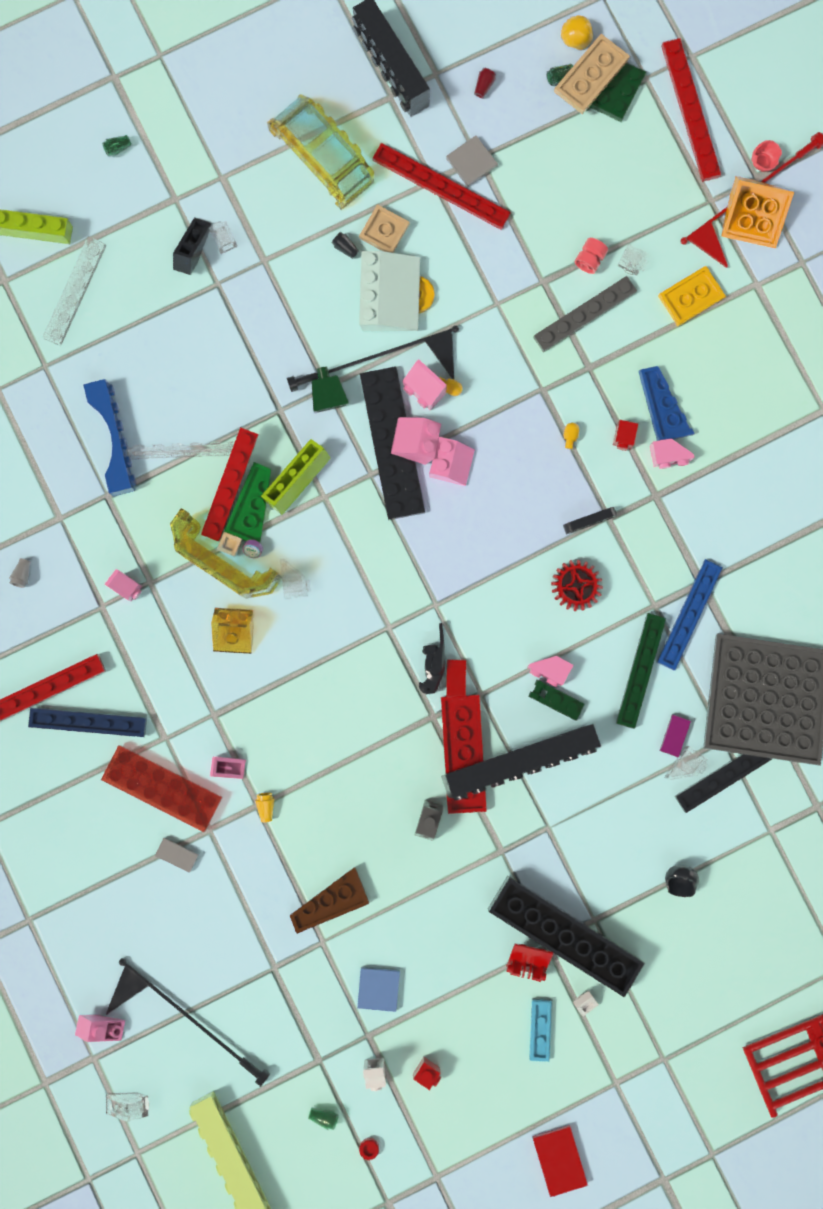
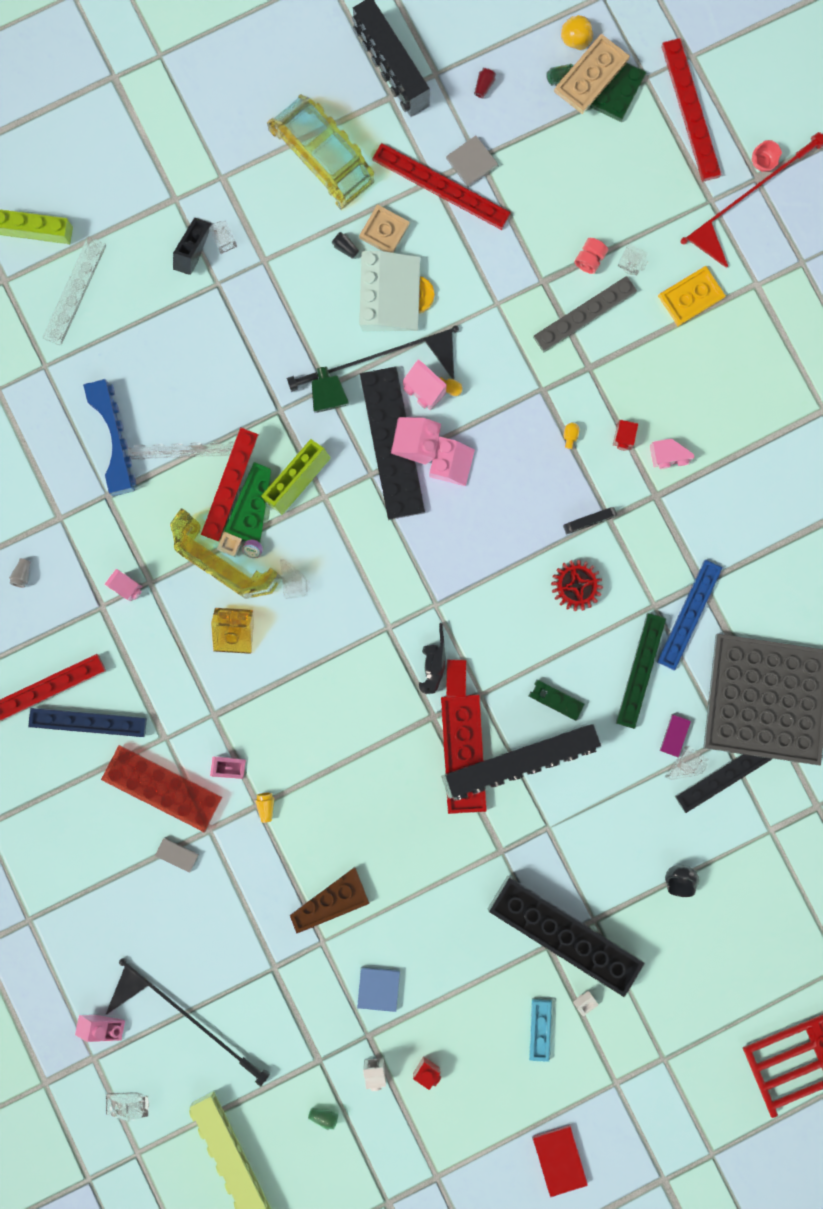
(115, 145): clear green cone -> none
(369, 1149): red tile -> none
(429, 820): dark grey torso -> none
(529, 960): red hinge -> none
(553, 669): bright pink slope -> none
(662, 406): blue wing -> none
(756, 212): light orange slope -> none

